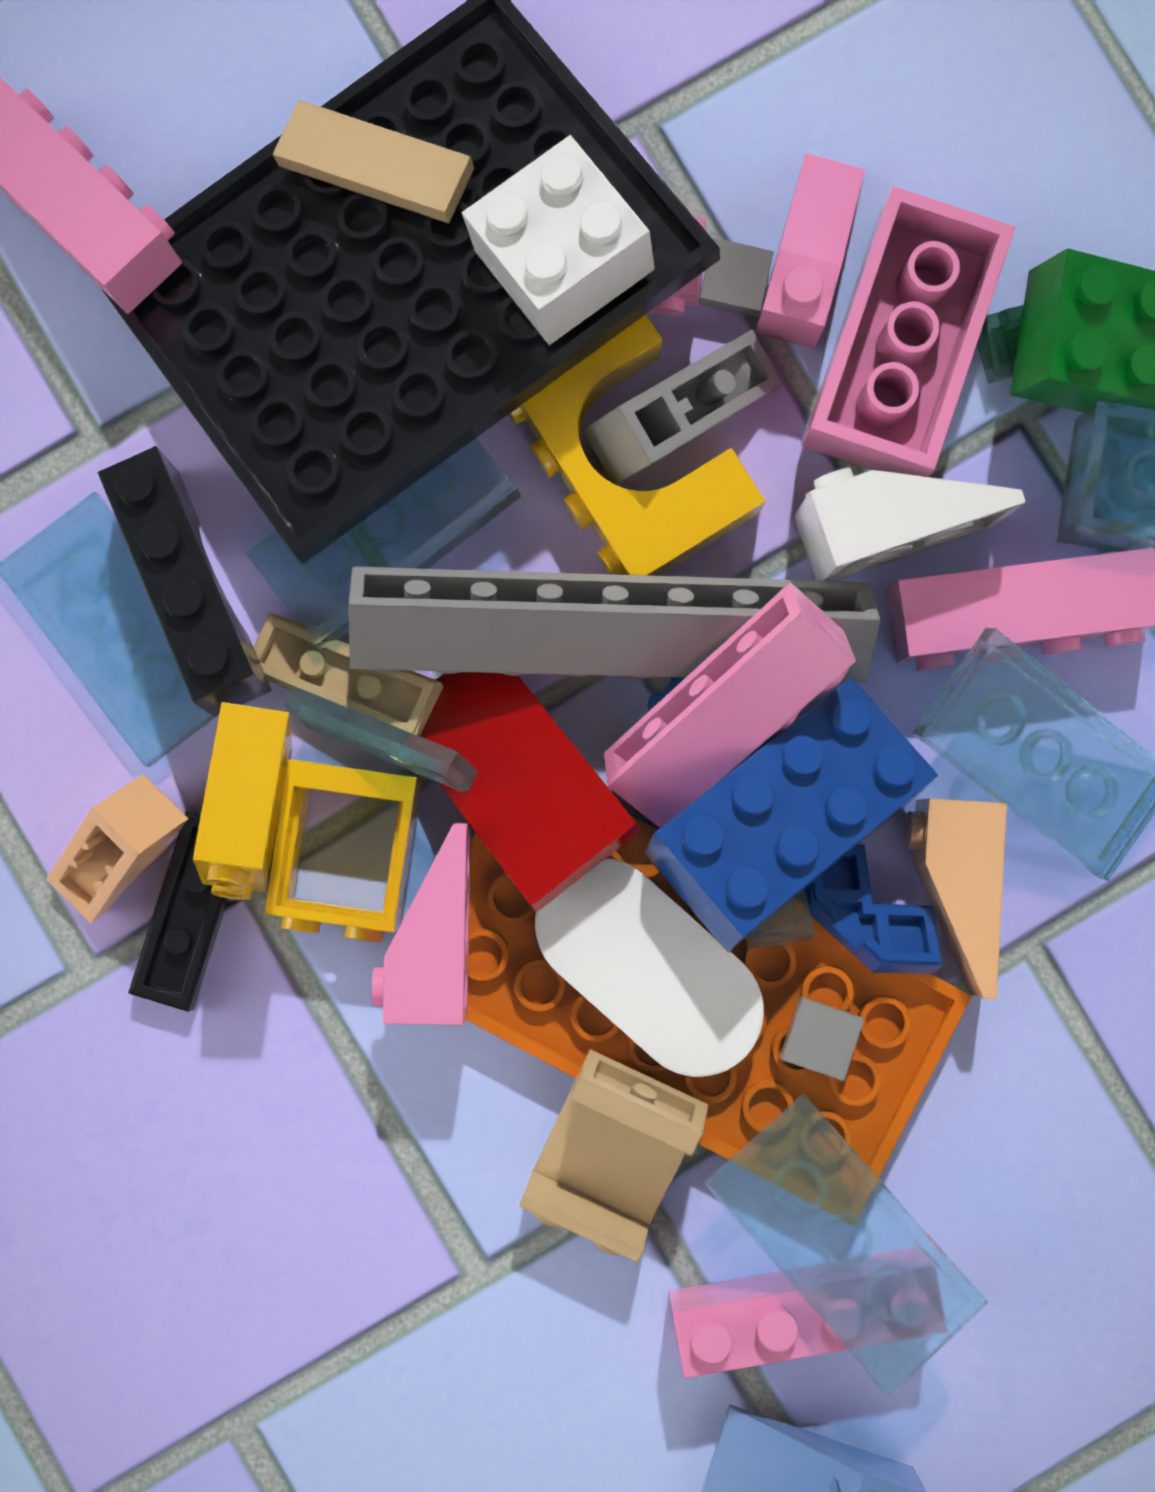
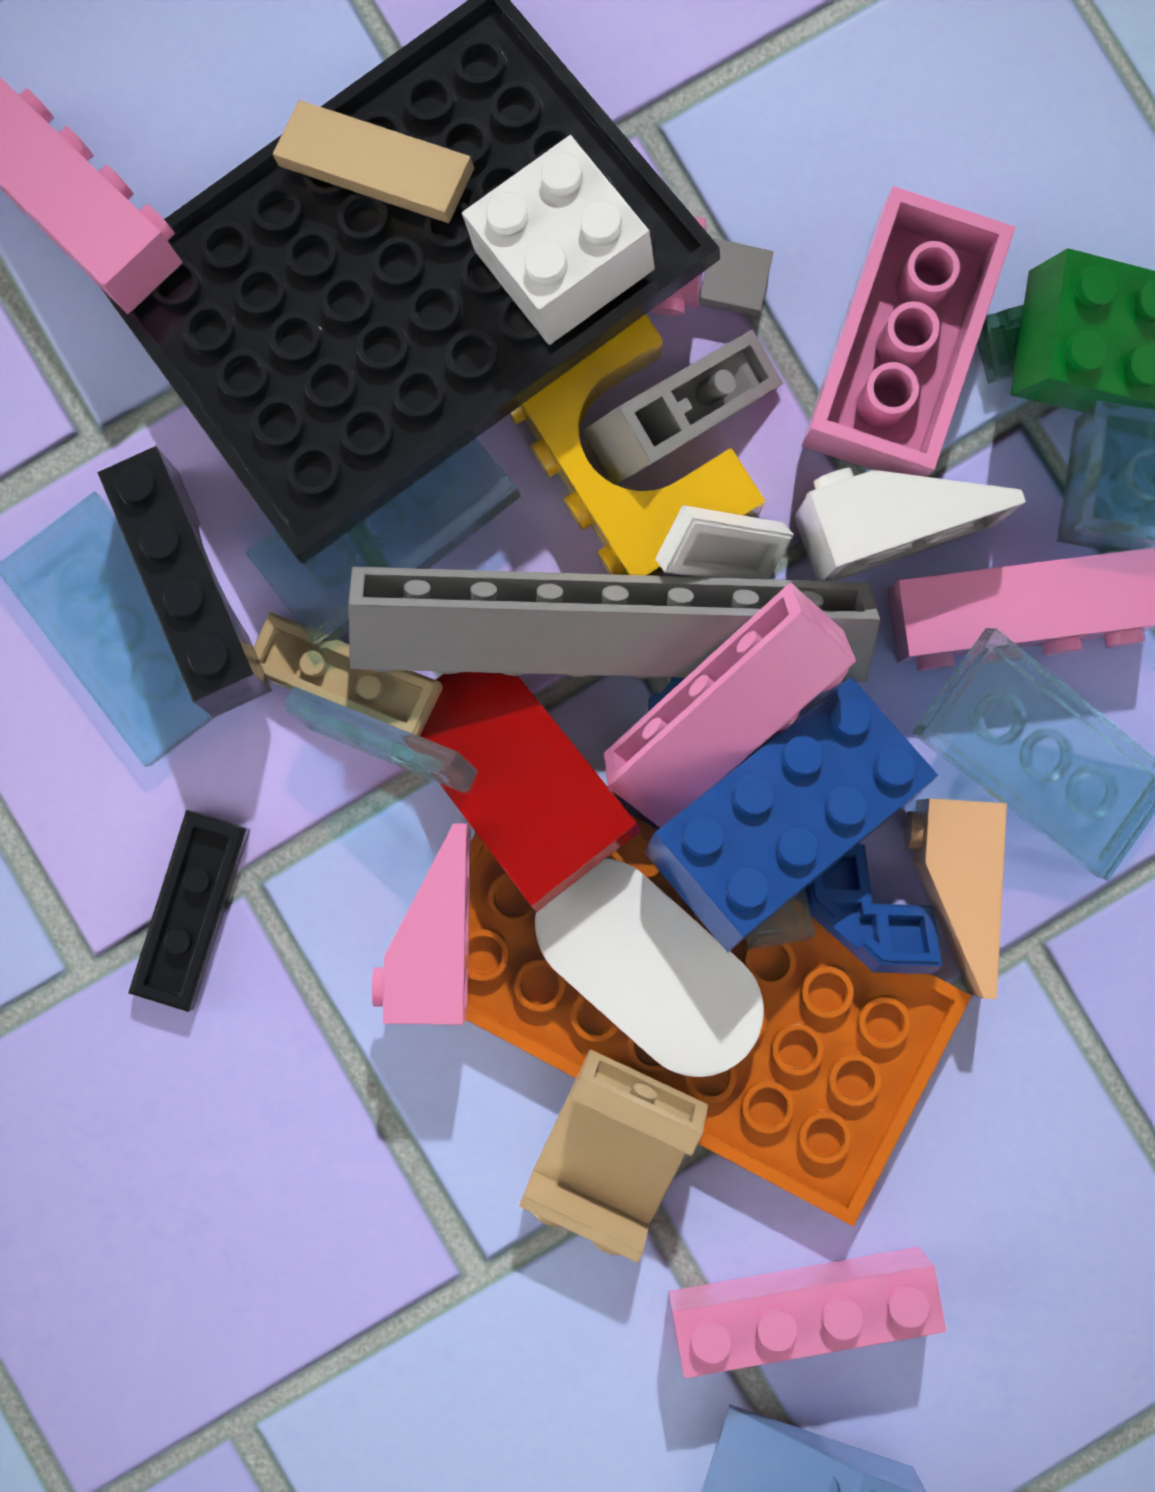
(115, 846): light nougat arch -> none
(243, 800): yellow window -> none
(308, 914): yellow window -> none
(723, 545): none -> white tile
(811, 251): bright pink slope -> none
(821, 1038): light grey tile -> none
(846, 1244): clear light blue tile -> none

